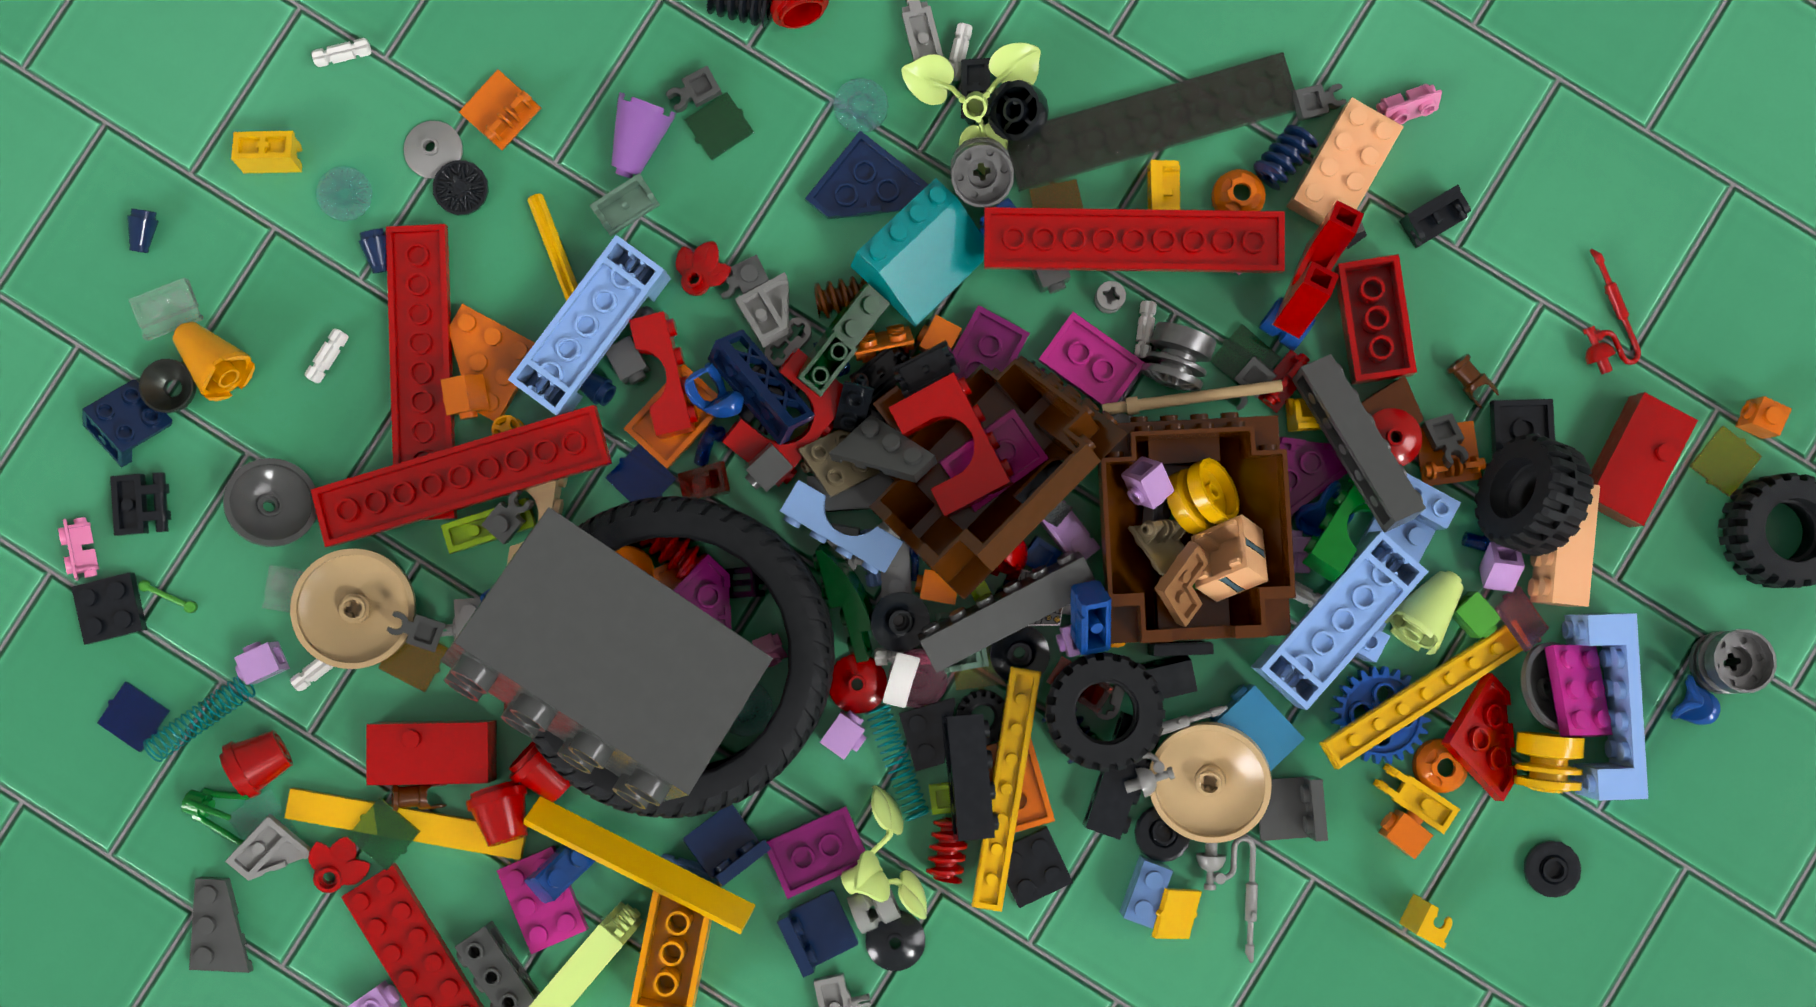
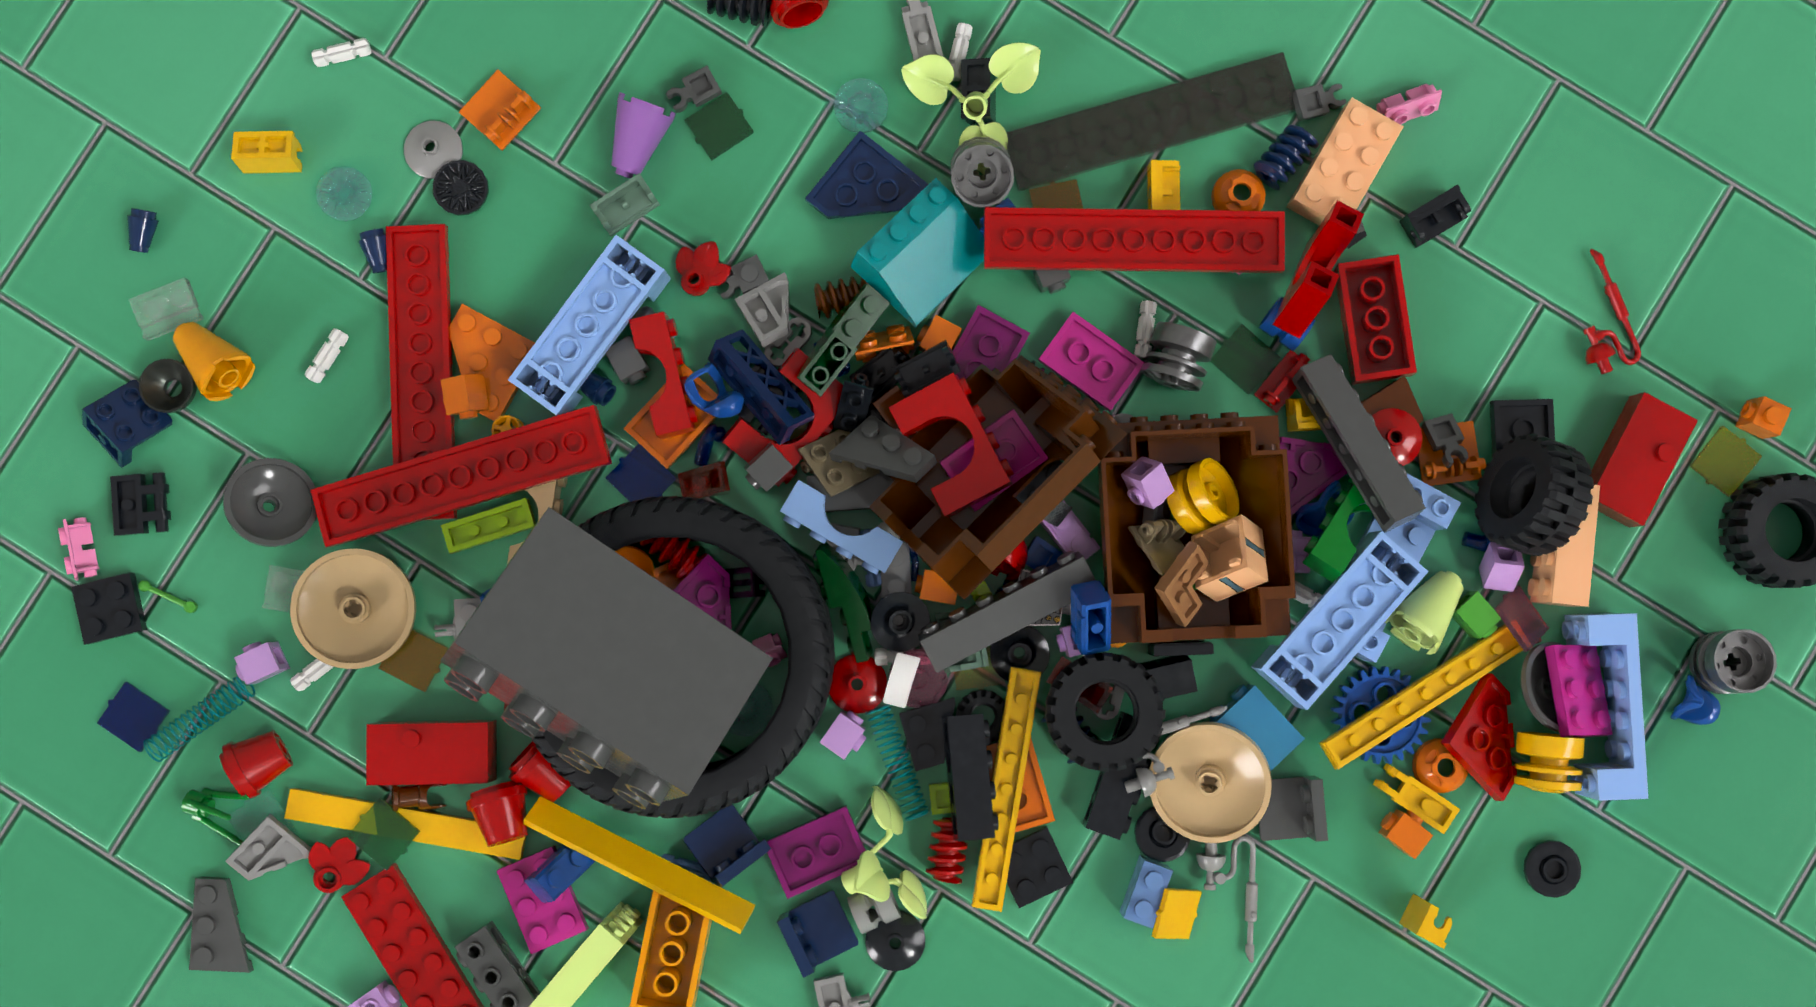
(421, 632): dark grey plate -> none
(506, 519): dark grey plate -> none
(553, 244): yellow axle -> none
(1018, 111): black cylinder -> none
(1108, 303): light grey wheel -> none
(1133, 405): tan bar -> none
(1253, 372): dark grey plate -> none
(1470, 377): reddish brown piece -> none

